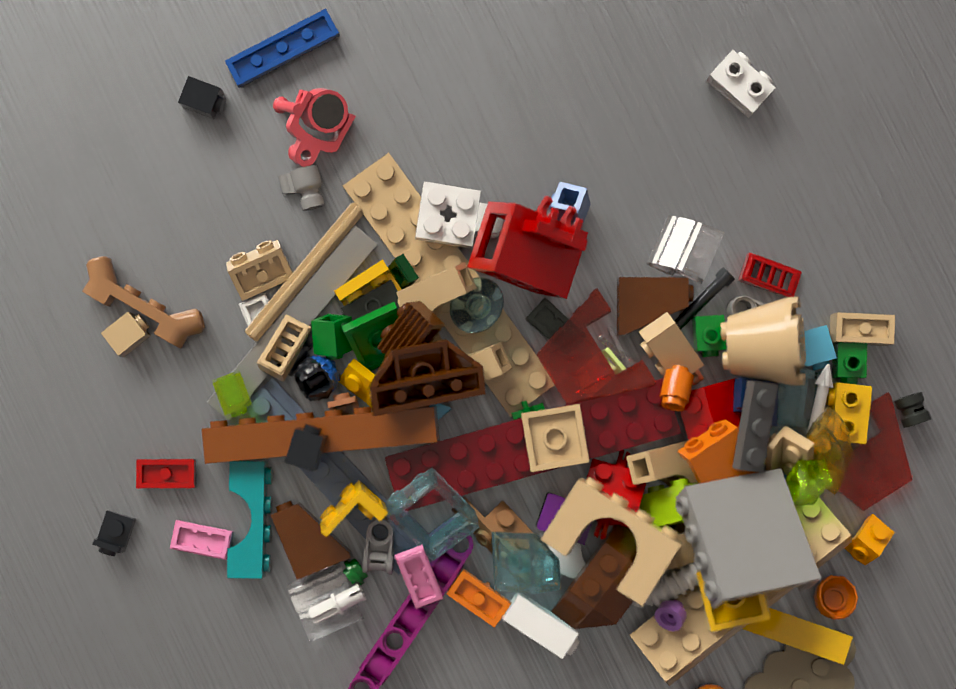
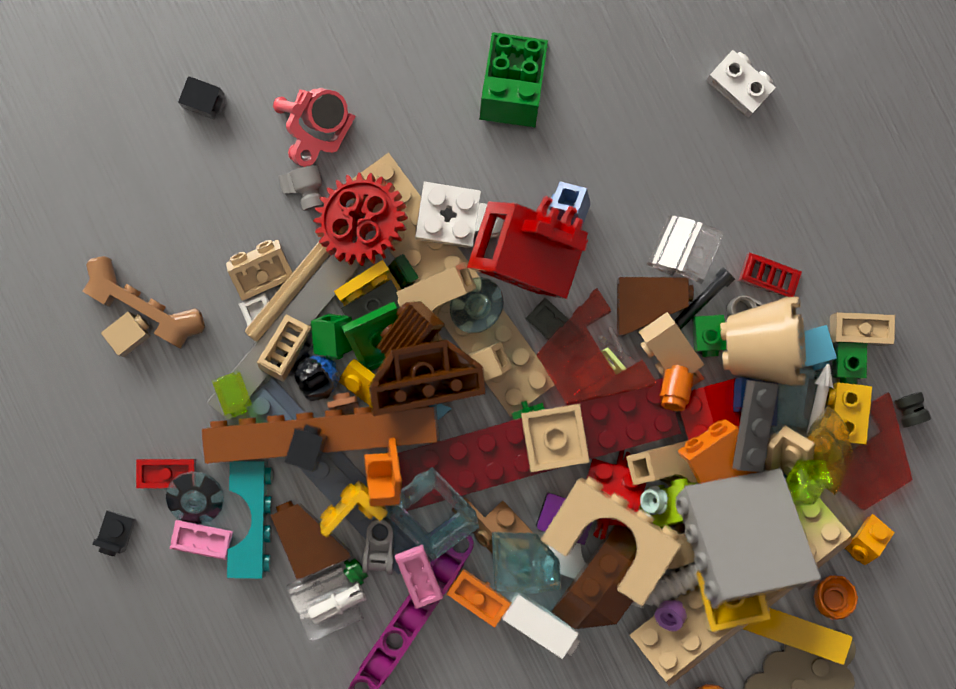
(195, 487): none -> dish
(282, 48): blue plate -> none
(336, 215): none -> red gear
(383, 477): none -> orange panel
(513, 79): none -> green slope
(648, 500): none -> light aqua plate

